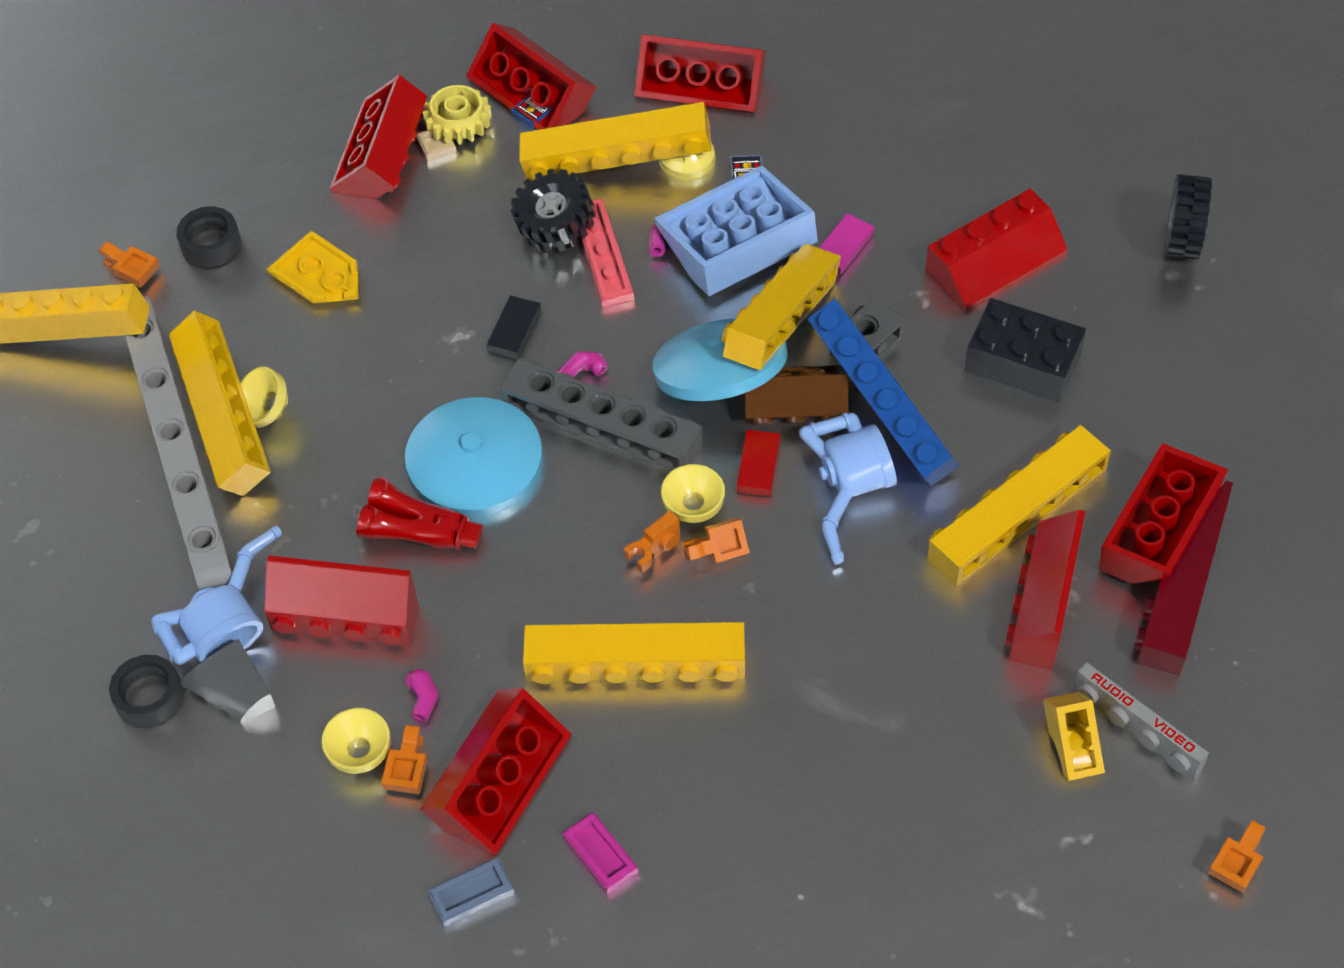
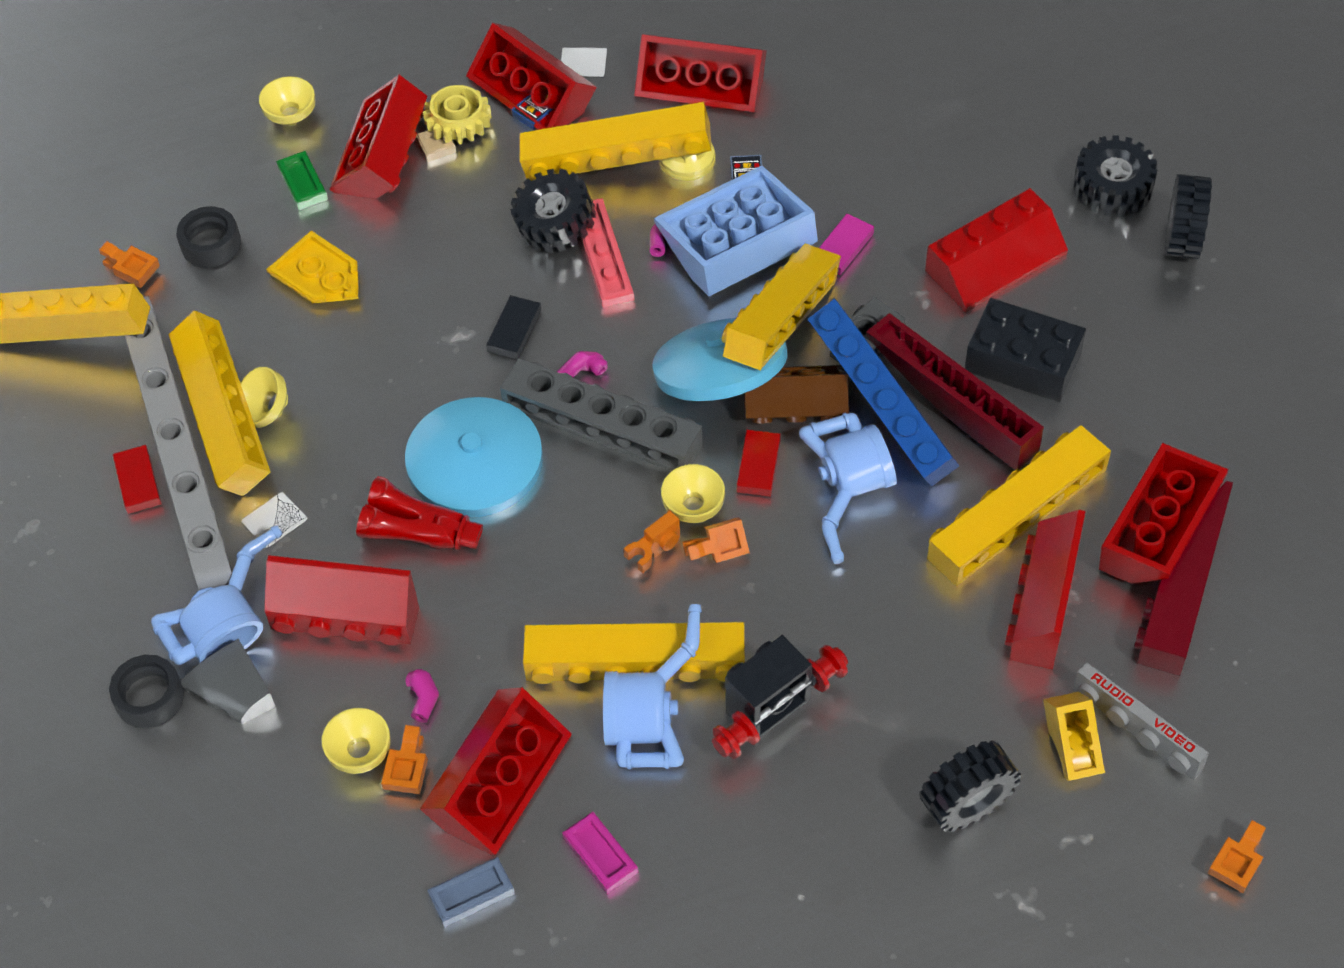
(136, 479): none -> red tile
(278, 512): none -> white sticker
(287, 93): none -> light yellow piece
(302, 180): none -> green tile
(585, 61): none -> white sticker
(641, 709): none -> light blue piece
(771, 690): none -> black brick
(958, 393): none -> dark red slope
(970, 785): none -> black wheel
(1115, 175): none -> black wheel

